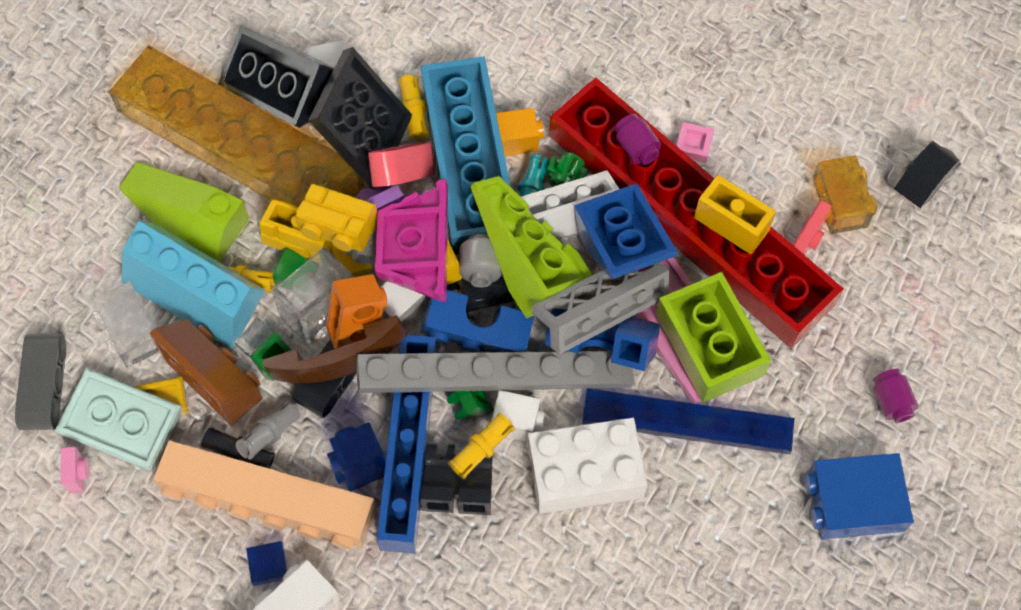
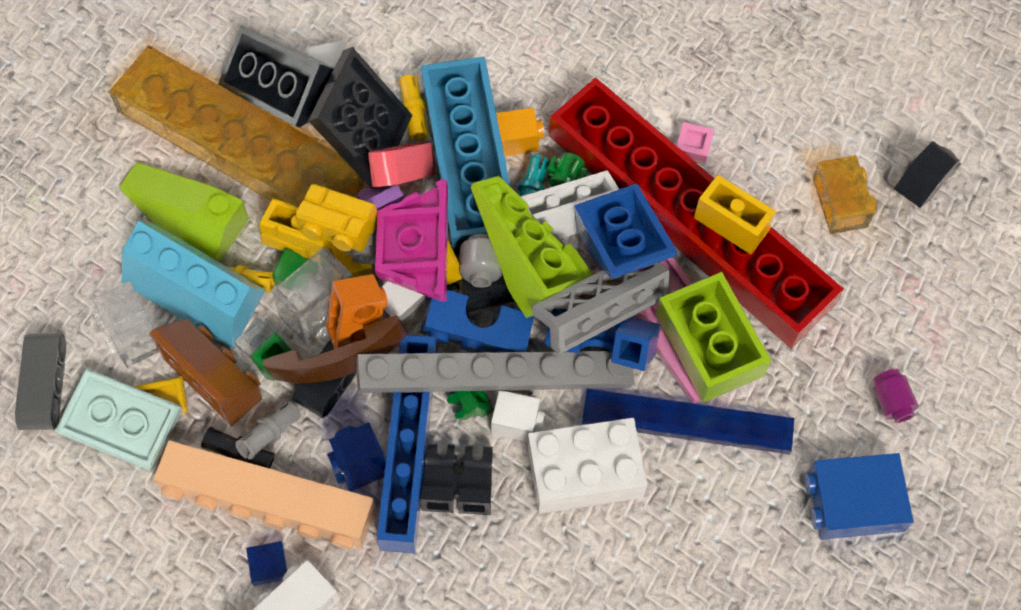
(73, 469): bright pink plate -> none
(481, 445): yellow pin -> none
(637, 139): magenta brick -> none
(810, 234): coral plate -> none

